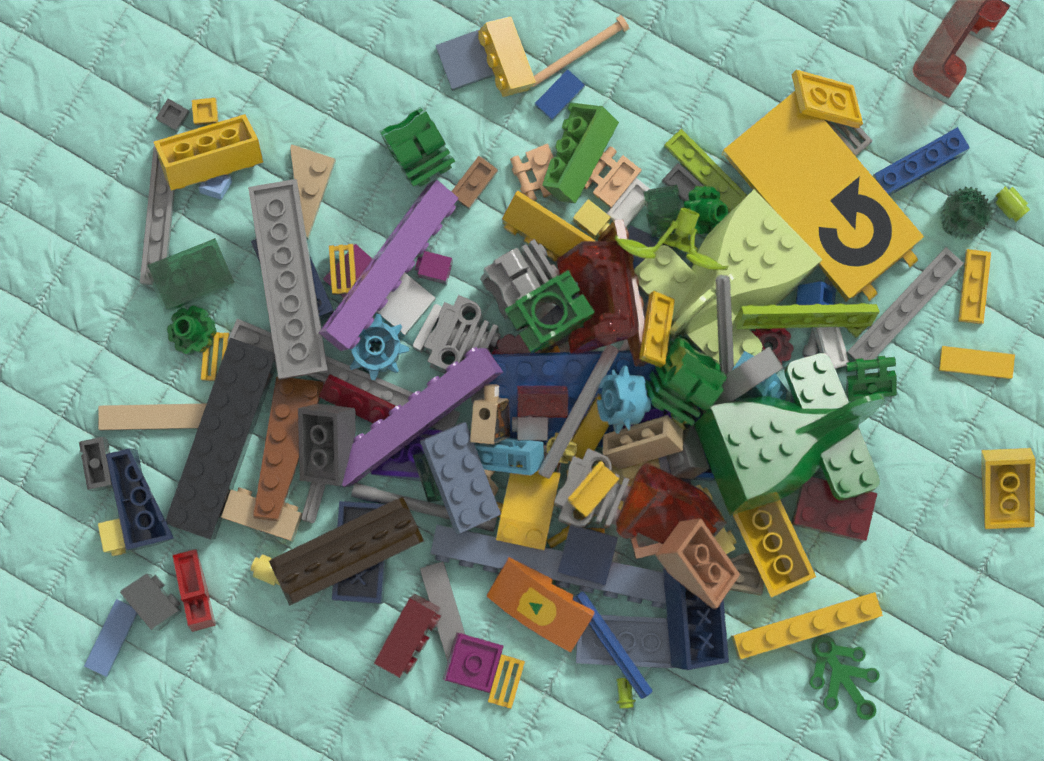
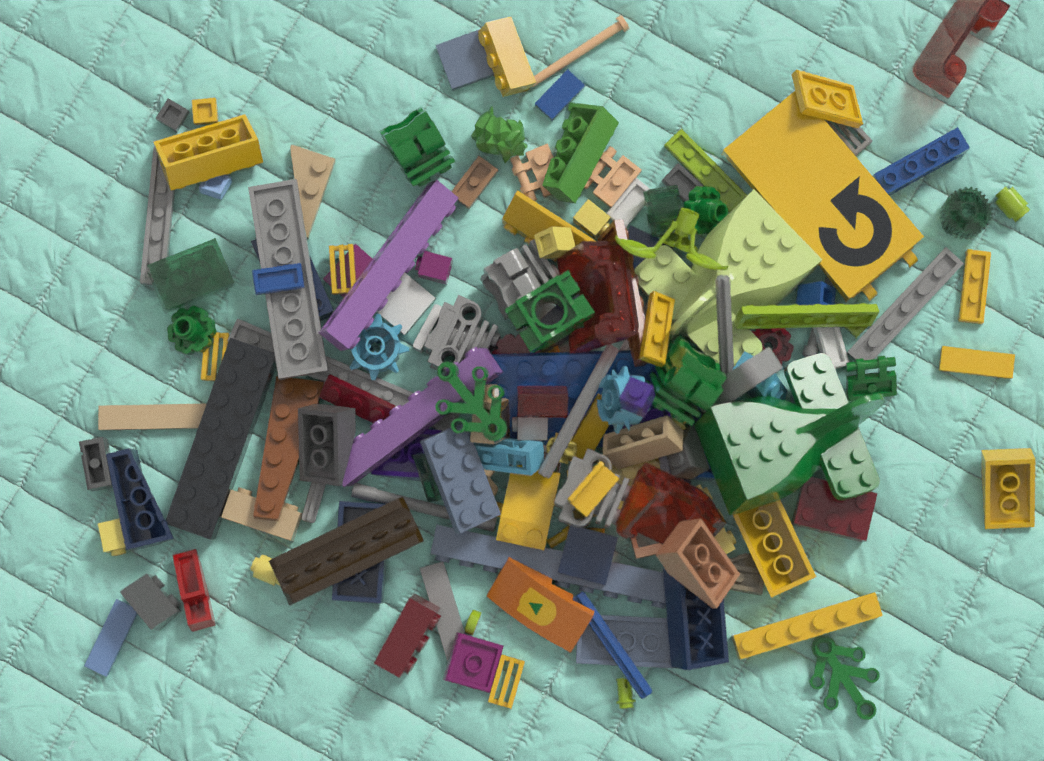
(278, 279): none -> blue tile
(472, 622): none -> lime tile
(474, 402): none -> green plant
(499, 136): none -> bright green hair
(554, 242): none -> light yellow brick
(637, 397): none -> dark purple brick

